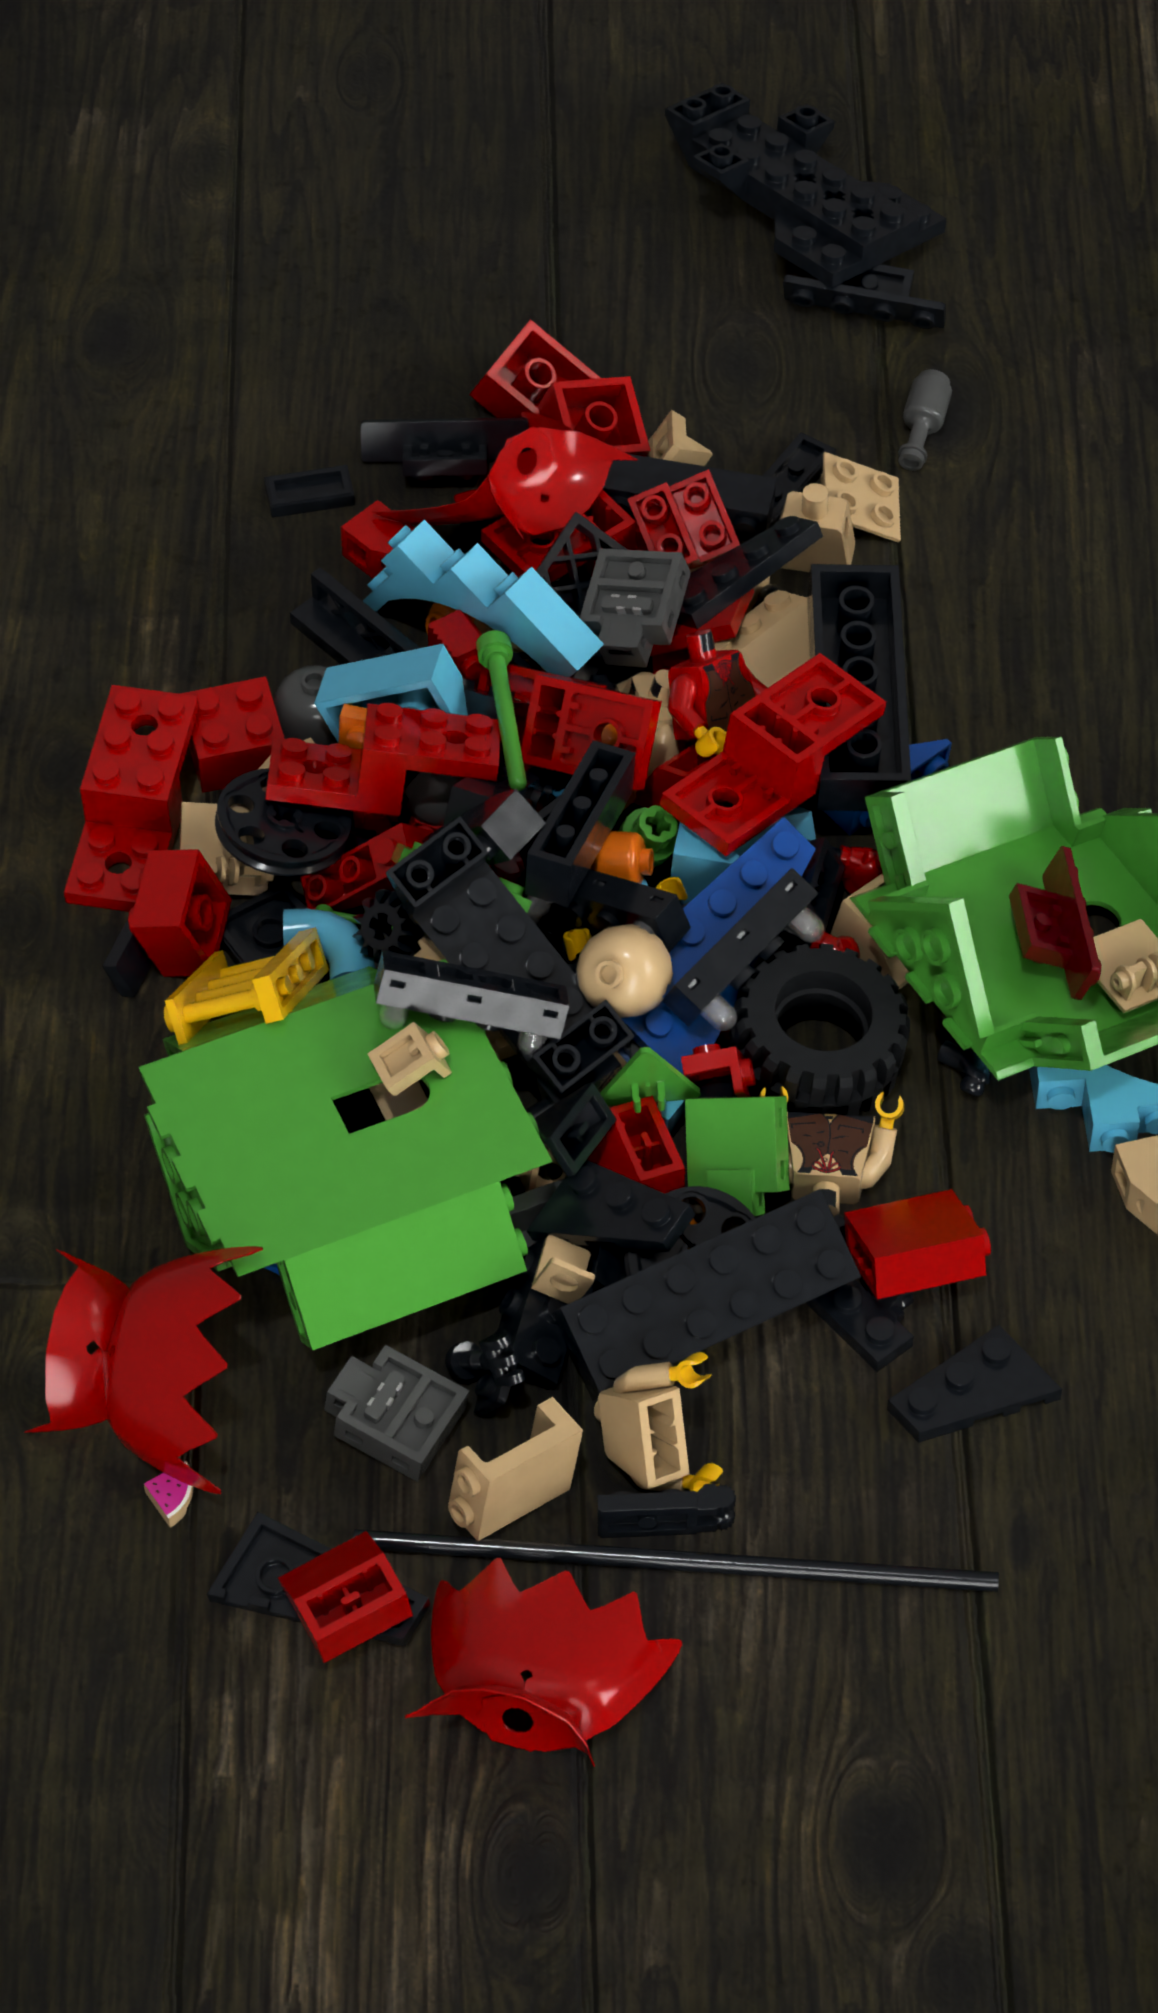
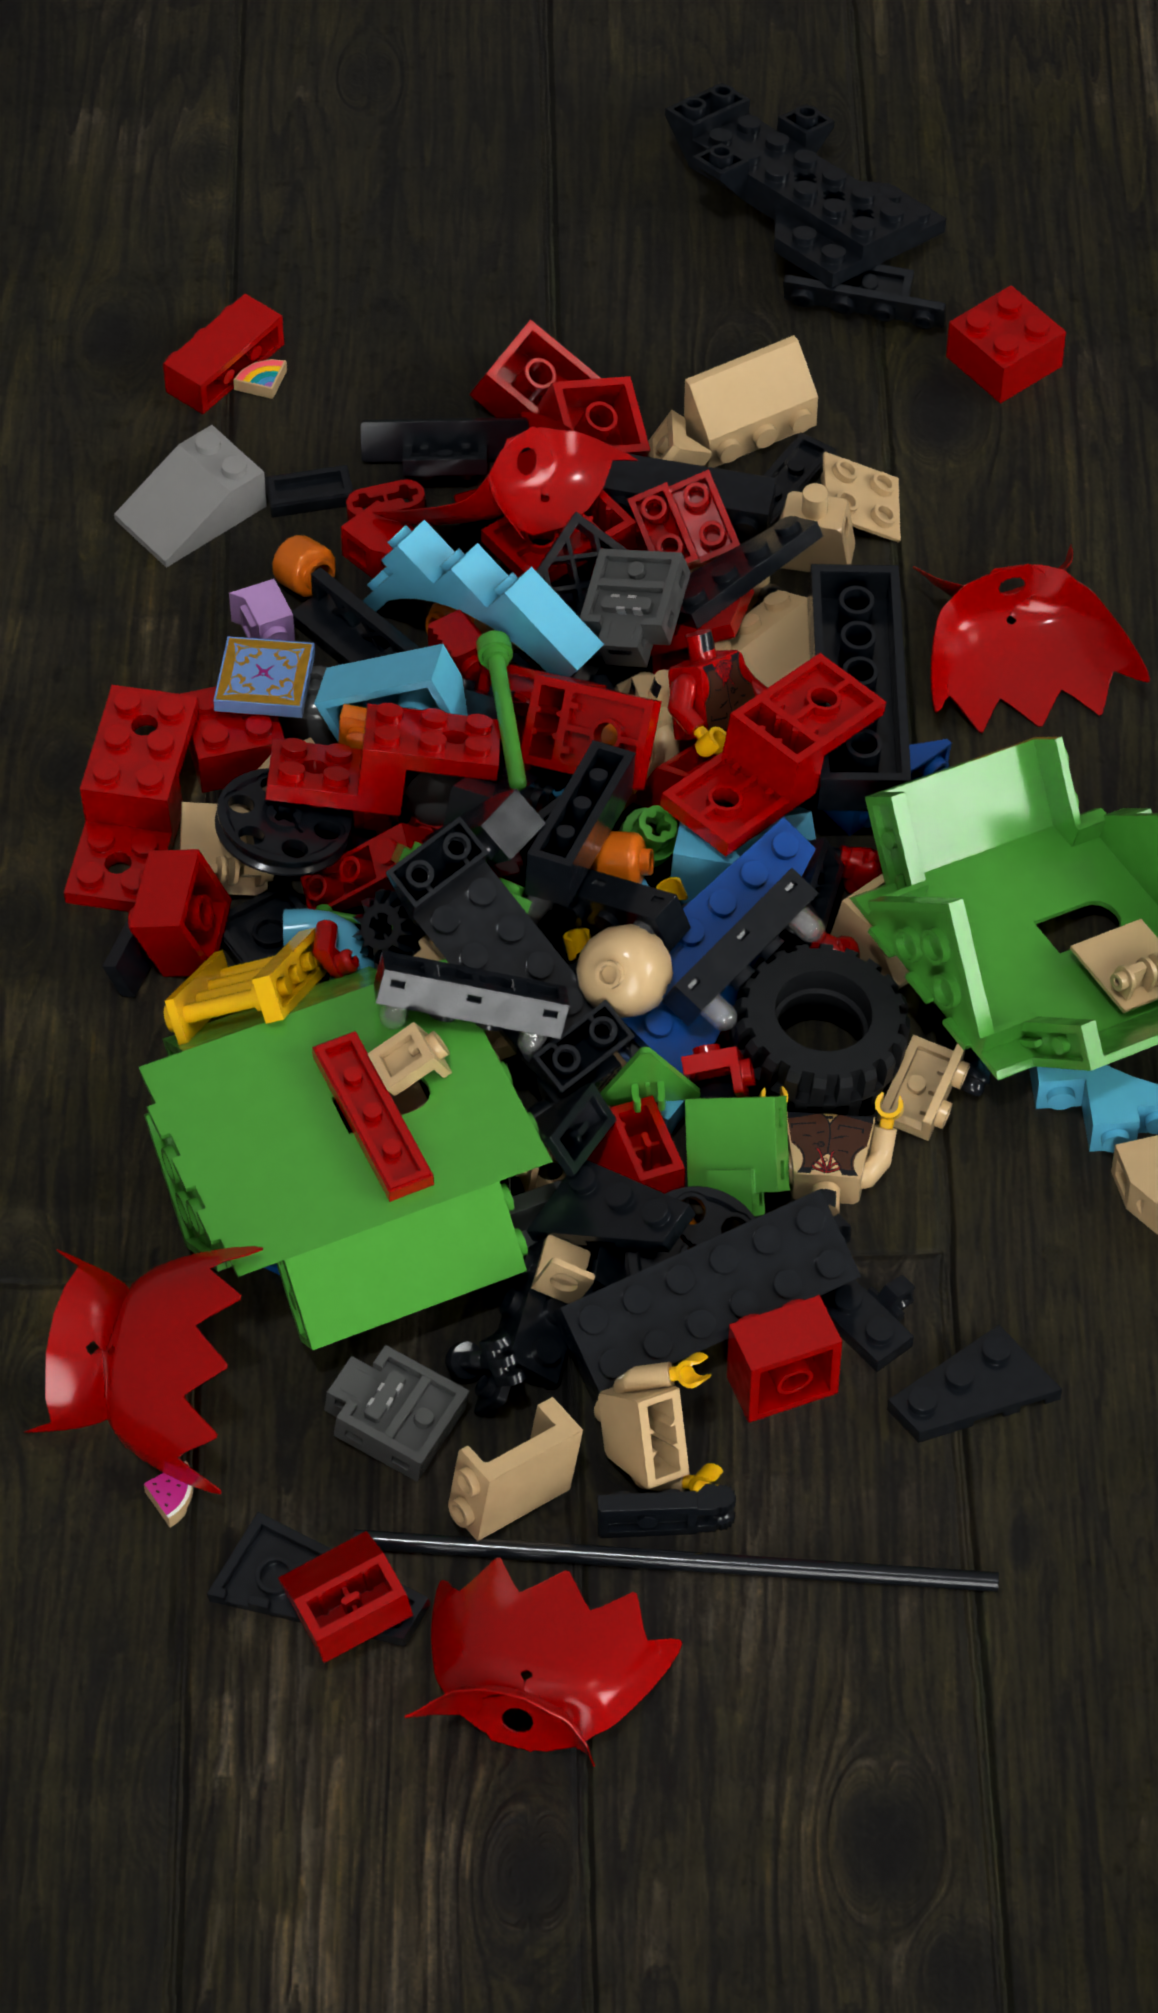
(193, 497): none -> light grey slope
(215, 355): none -> red brick
(261, 378): none -> tile
(262, 612): none -> lavender window
(264, 677): none -> tile
(297, 560): none -> orange head
(325, 951): none -> red arm
(373, 1116): none -> red tile
(390, 494): none -> red beam
(751, 402): none -> tan slope
(783, 1358): none -> red brick
(916, 1243): red brick -> none
(924, 415): dark grey piece -> none
(924, 1085): none -> tan bracket
(1005, 344): none -> red brick
(1056, 926): dark red bracket -> none
(1058, 643): none -> red piece

